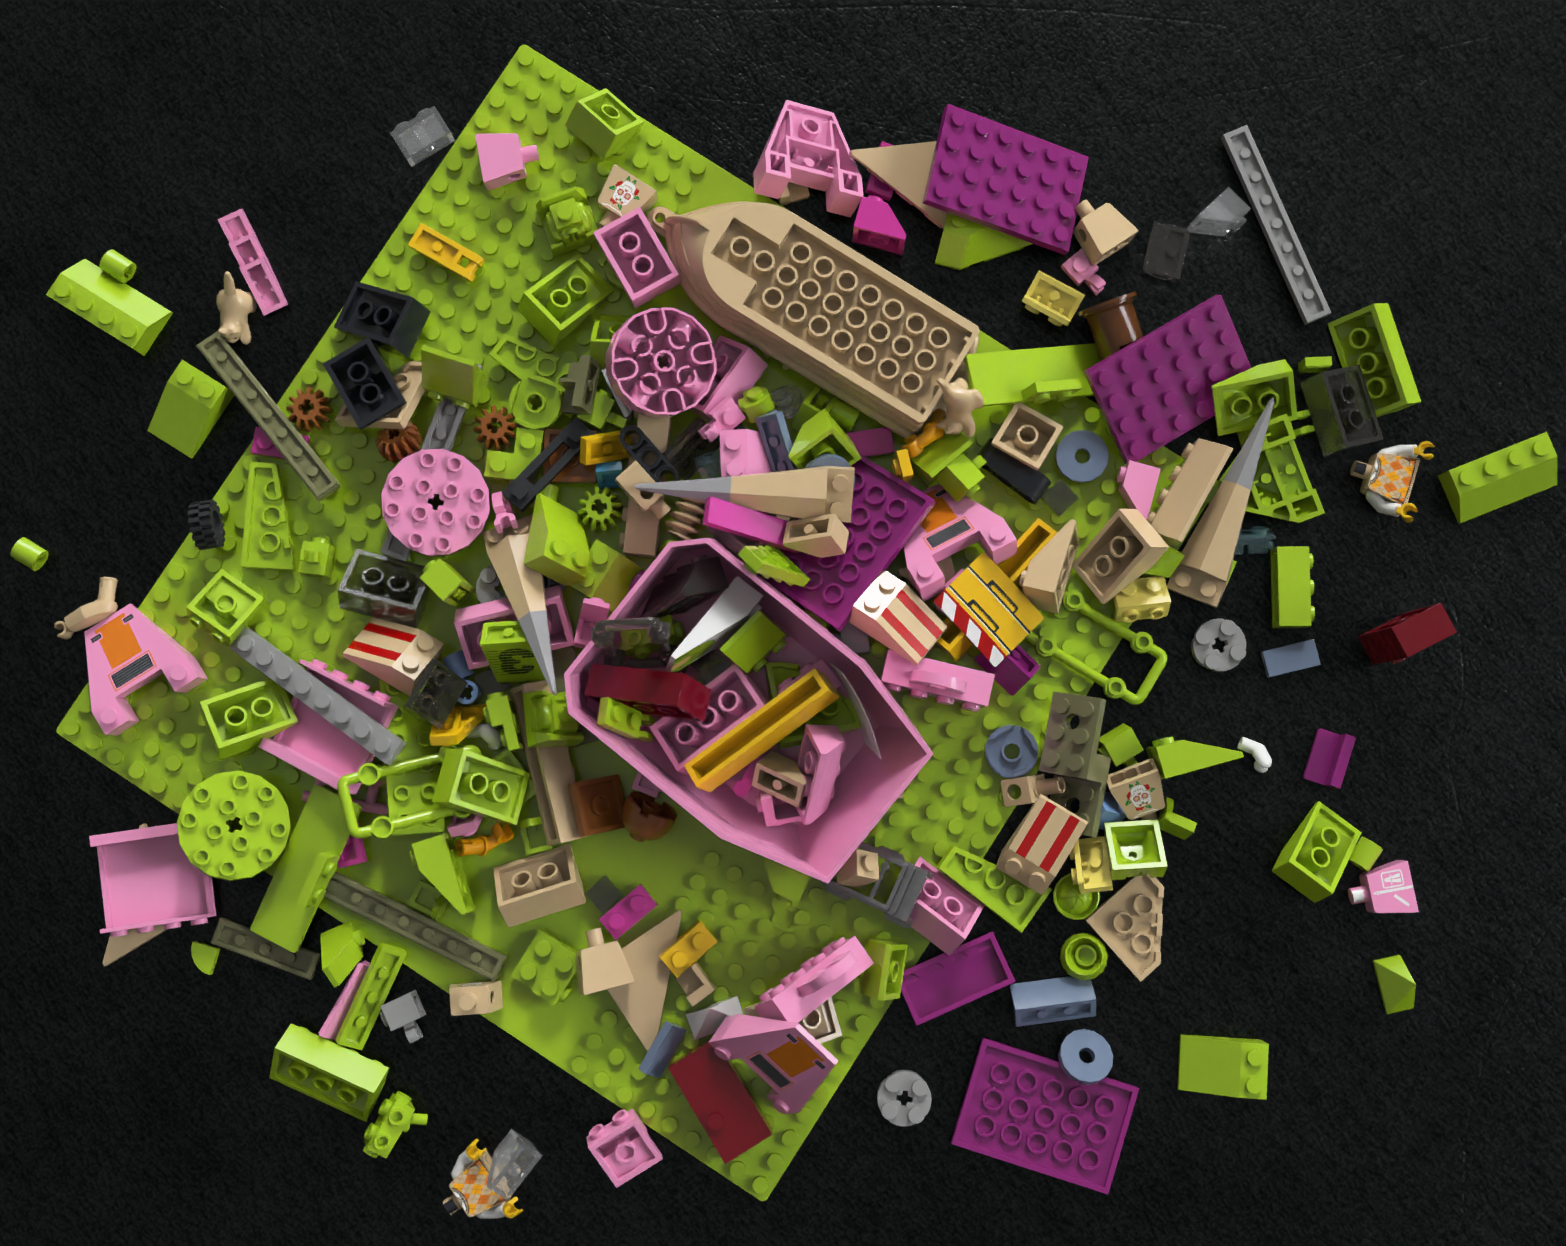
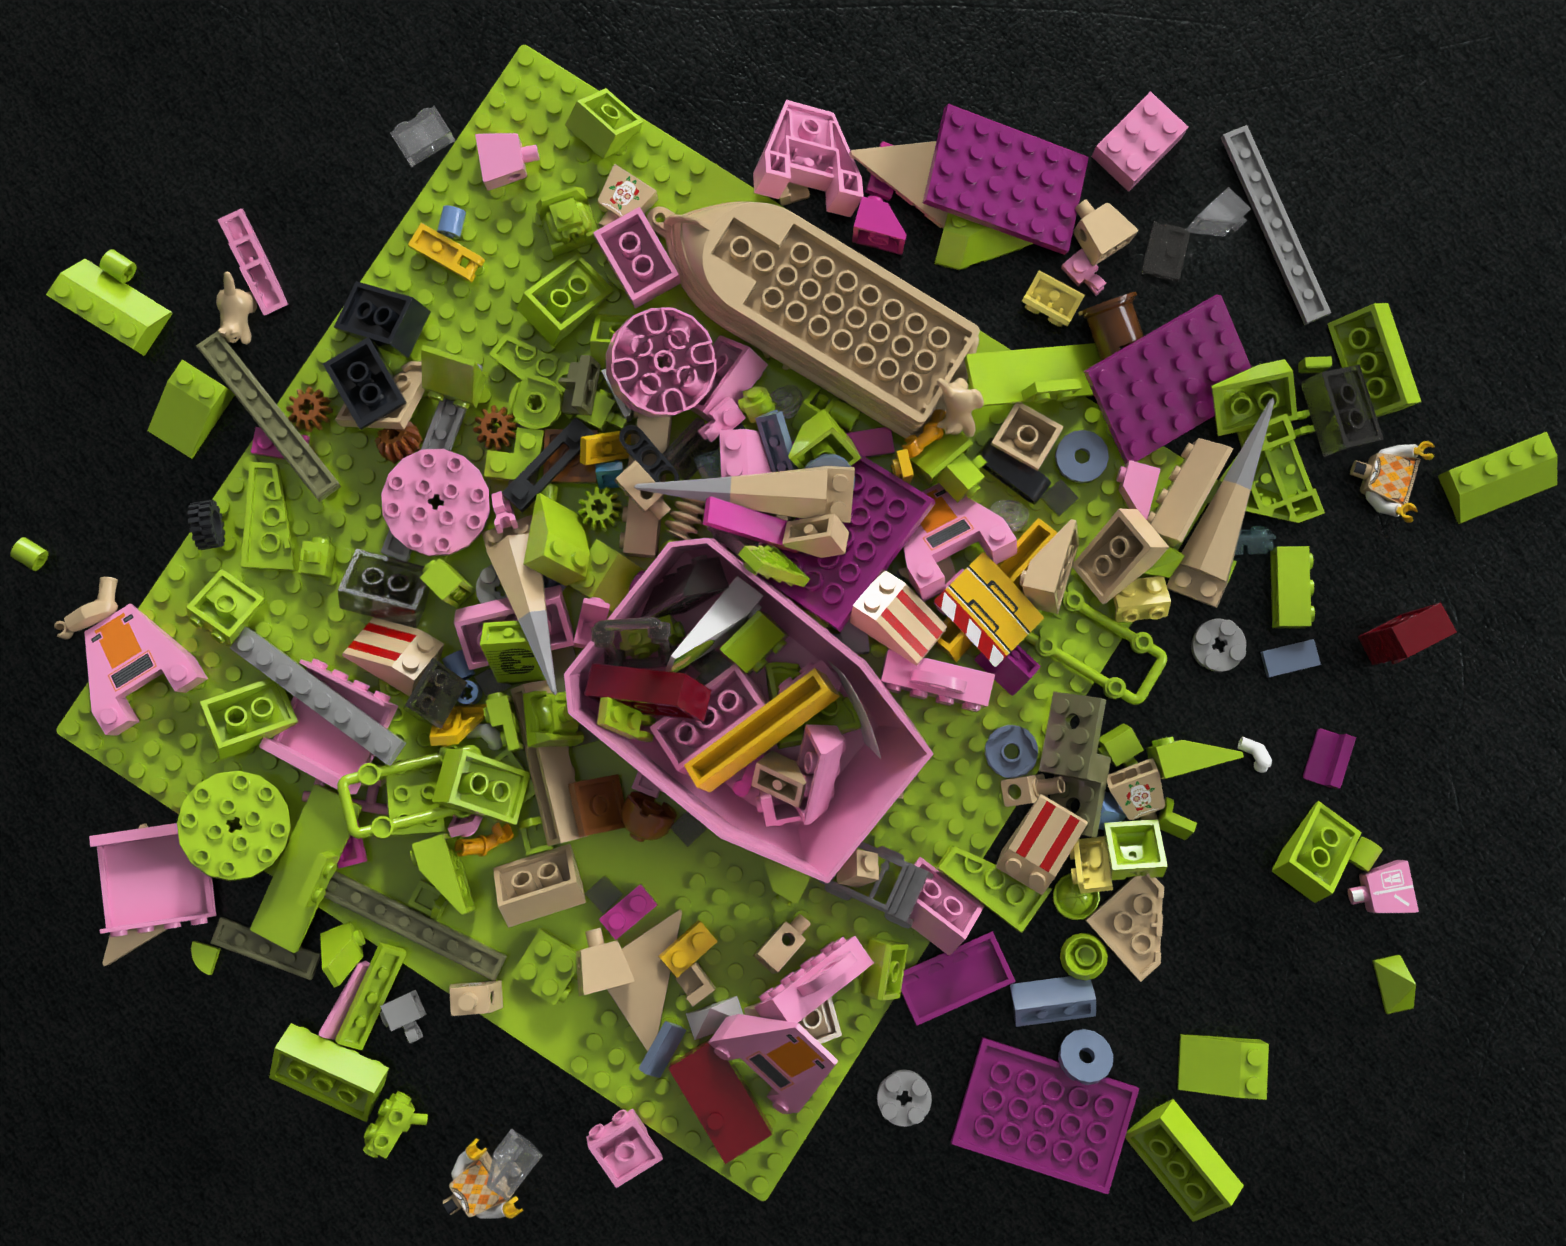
(451, 222): none -> medium blue gear
(688, 828): none -> clear smoke tile
(774, 953): none -> tan torso
(1013, 513): none -> clear plate
(1139, 141): none -> bright pink brick
(1184, 1161): none -> lime slope

